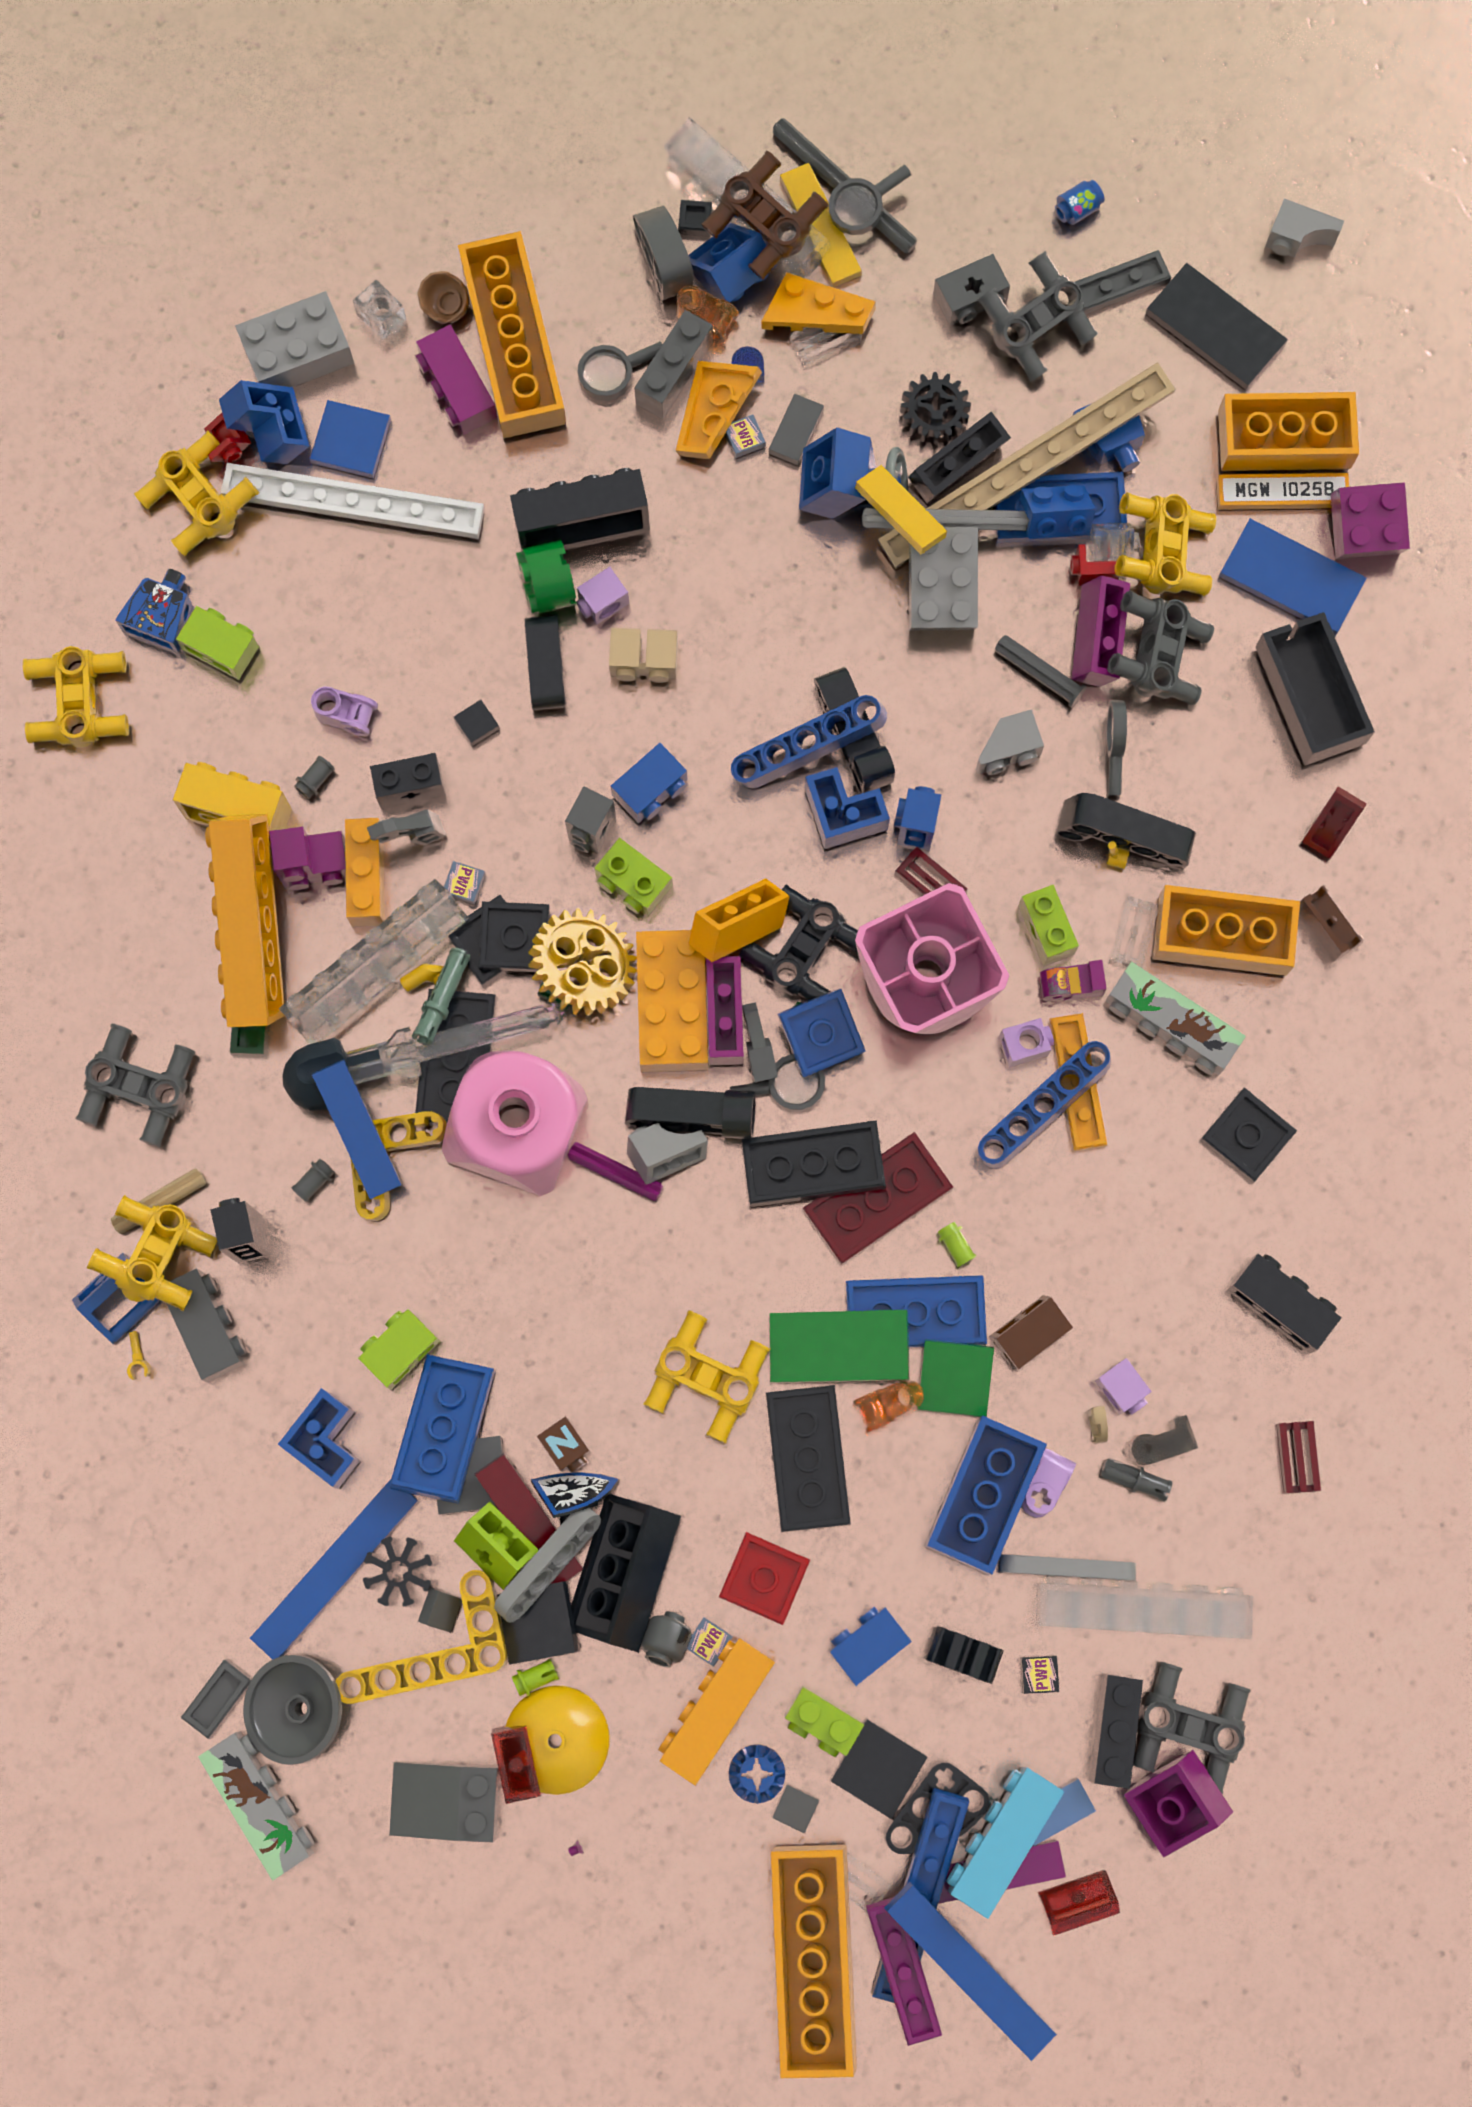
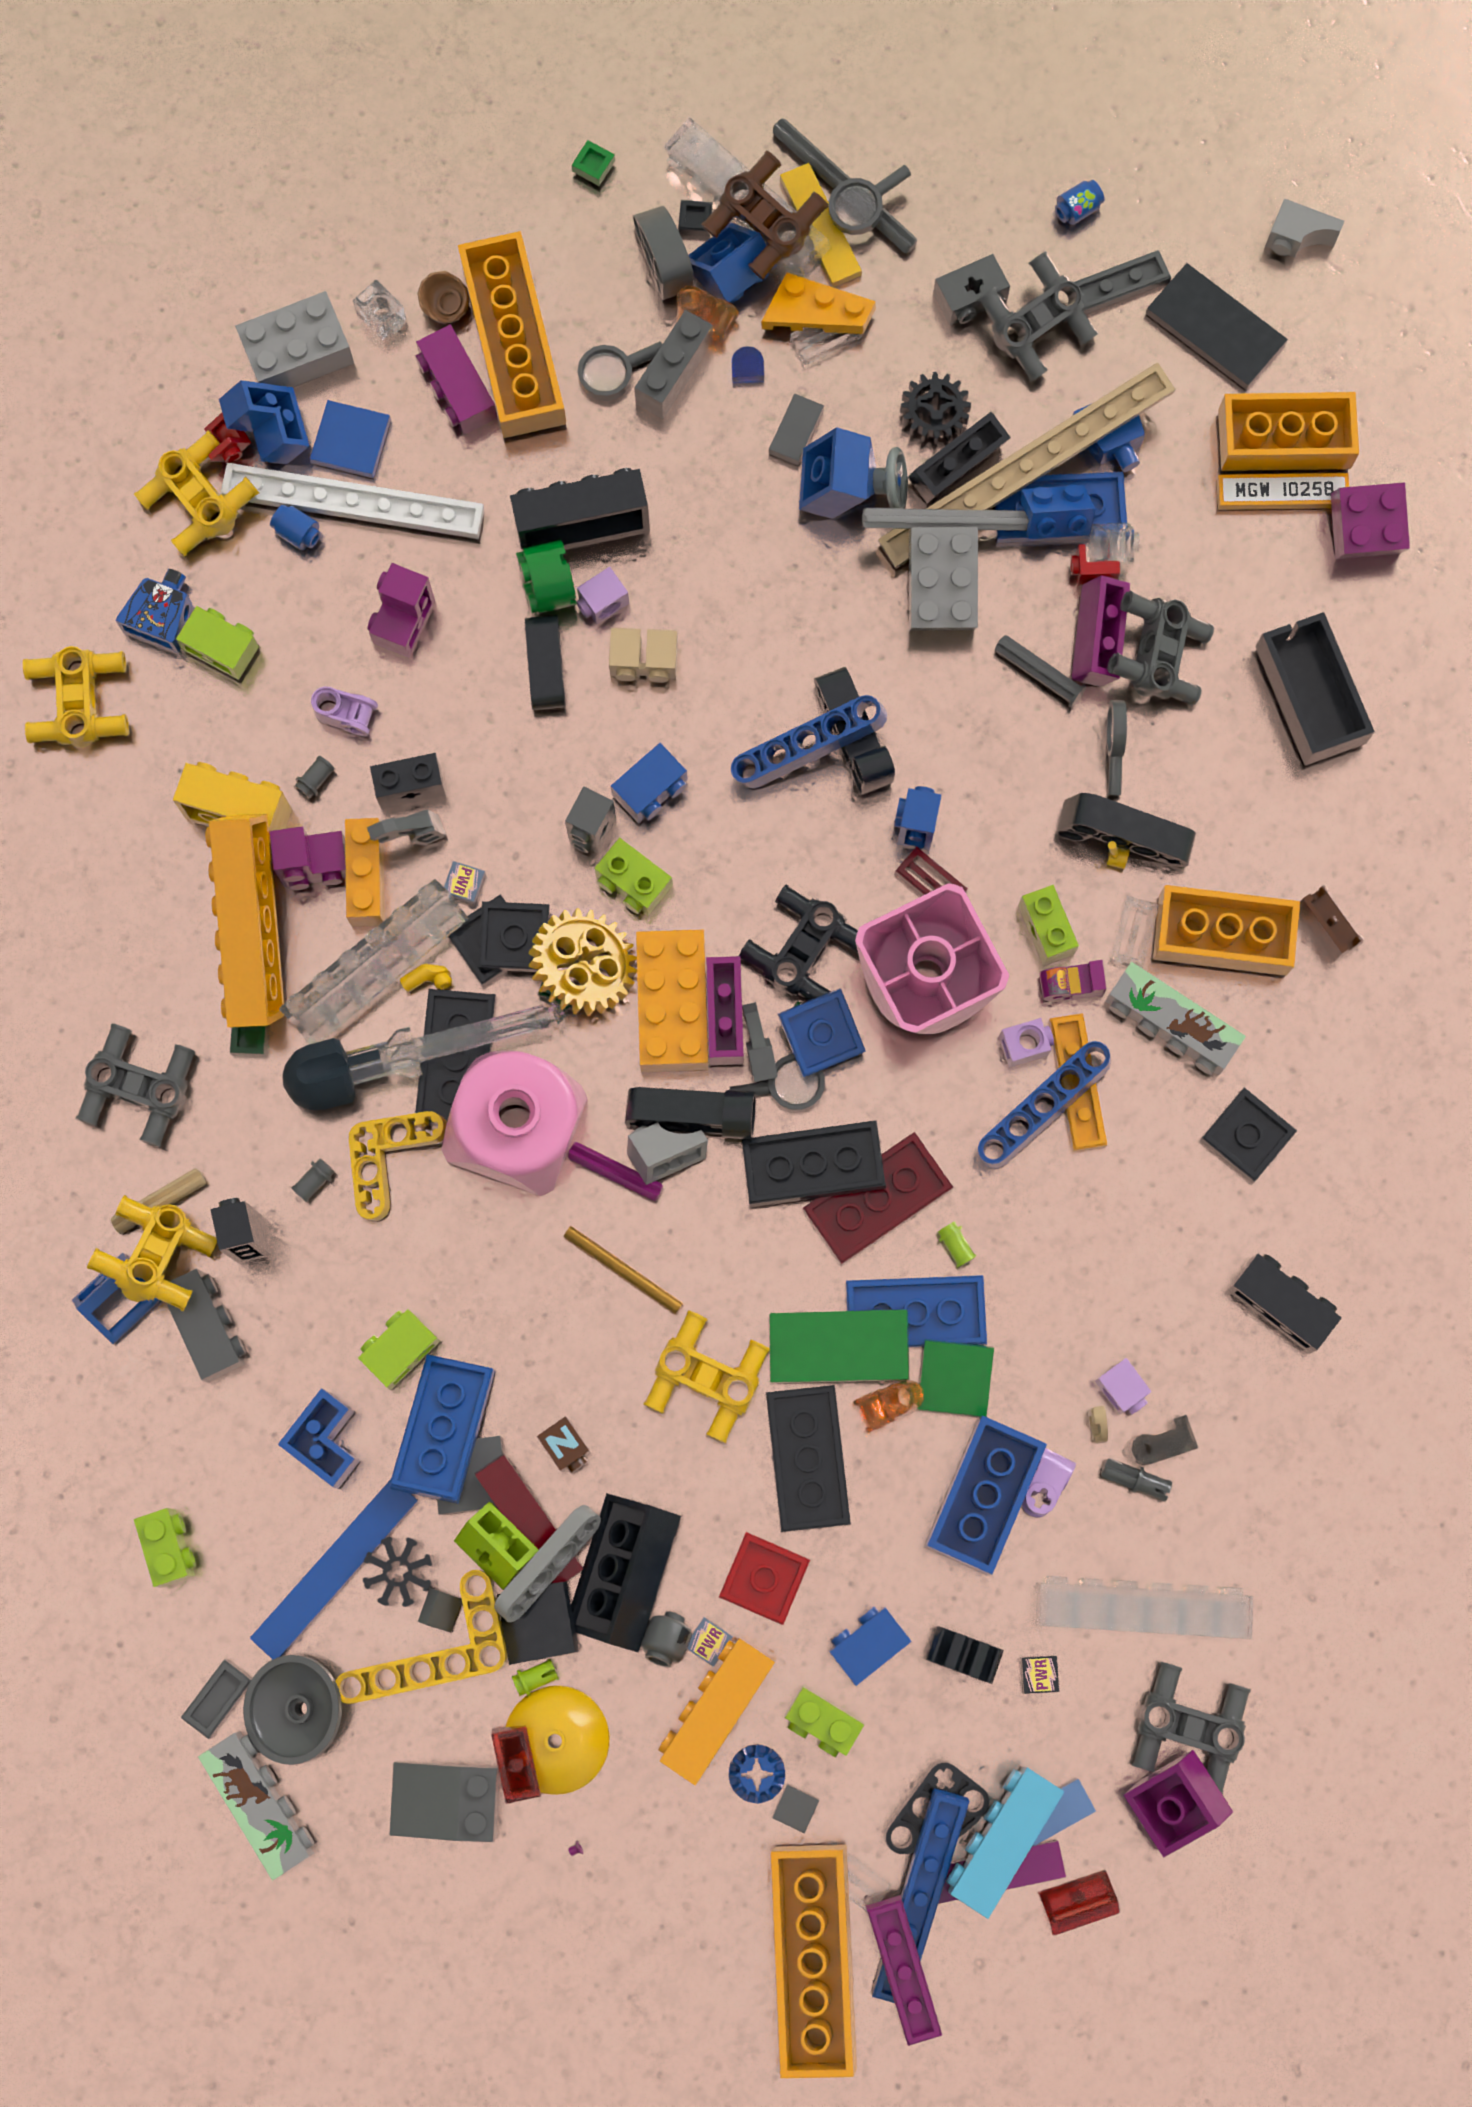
(137, 1357): yellow hand -> none
(165, 1547): none -> lime brick
(295, 527): none -> blue brick
(356, 1129): blue tile -> none
(404, 609): none -> magenta brick
(436, 1007): sand green pin -> none
(476, 722): black tile -> none
(572, 1492): shield -> none
(593, 162): none -> green plate
(623, 1270): none -> pearl gold bar
(712, 405): light orange wing -> none
(738, 920): light orange brick -> none
(745, 436): tile -> none
(844, 817): blue brick -> none
(879, 1769): black tile -> none
(901, 509): yellow tile -> none
(970, 1971): blue tile -> none
(1012, 741): light grey slope -> none
(1031, 1331): reddish brown hinge -> none
(1067, 1567): light grey beam -> none
(1116, 1731): black brick -> none
(1165, 544): yellow piece -> none
(1291, 575): blue tile -> none
(1312, 1457): dark red tile -> none
(1334, 822): dark red tile -> none

